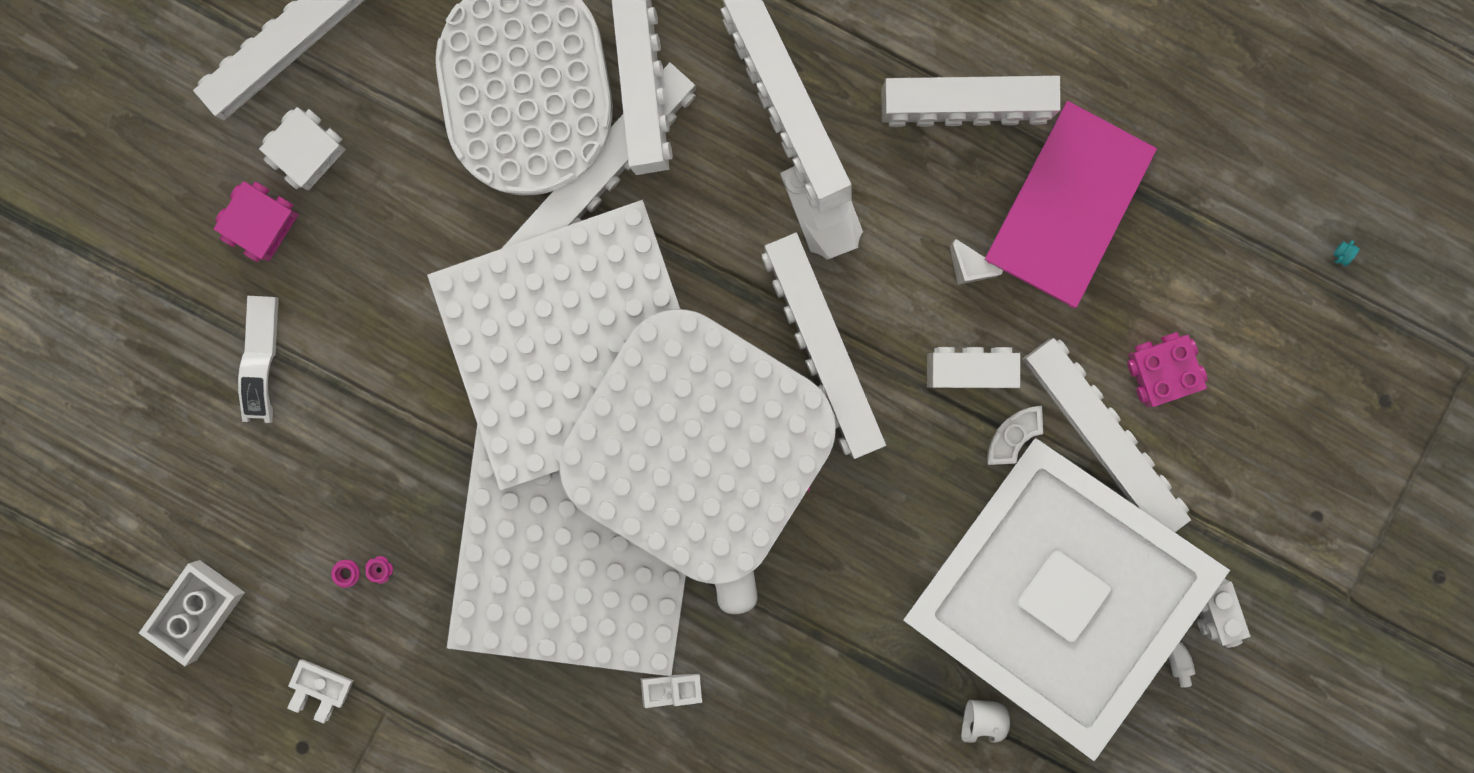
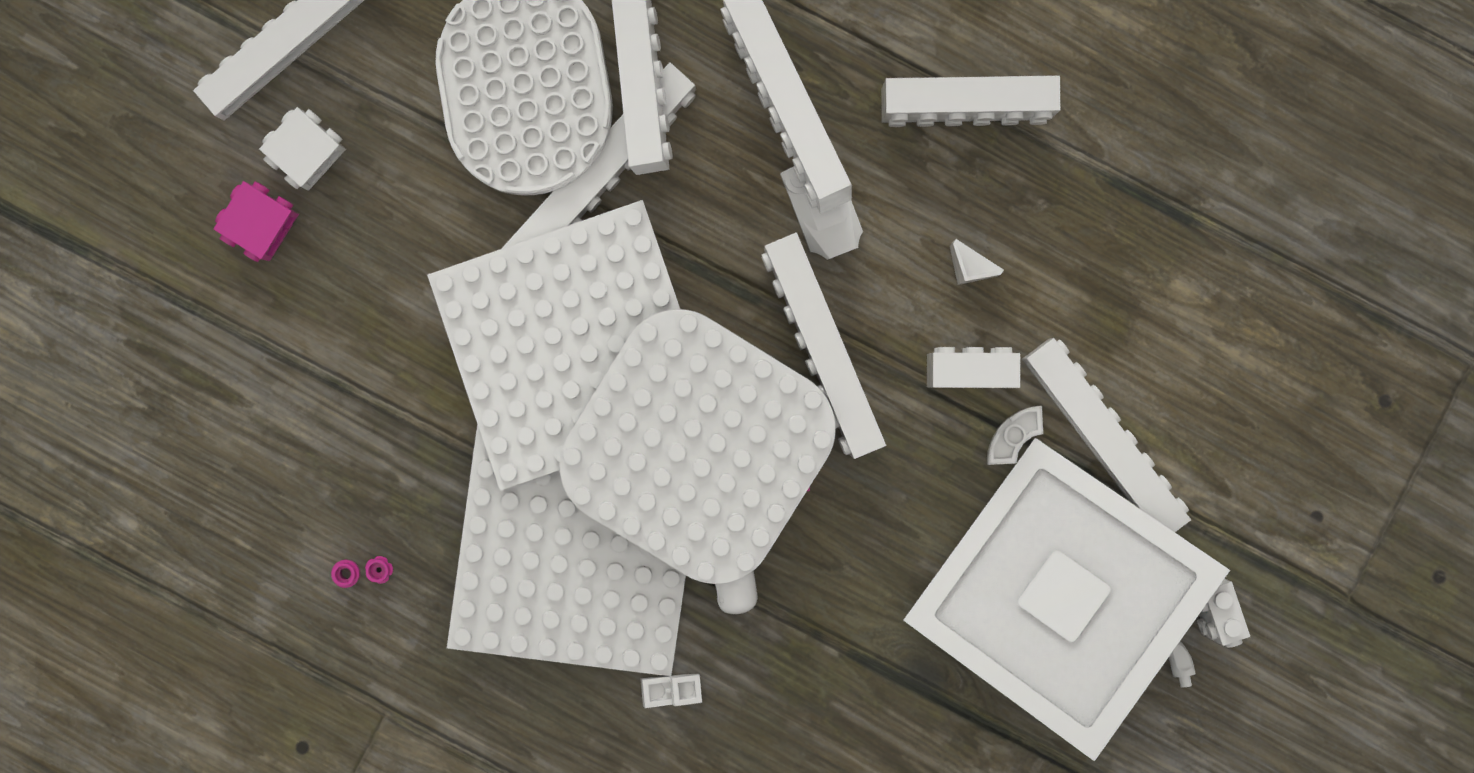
(191, 612): white brick -> none
(257, 358): white piece -> none
(321, 684): white plate -> none
(989, 720): white helmet -> none
(1070, 204): dark pink piece -> none
(1166, 369): dark pink brick -> none
(1345, 253): teal plate -> none

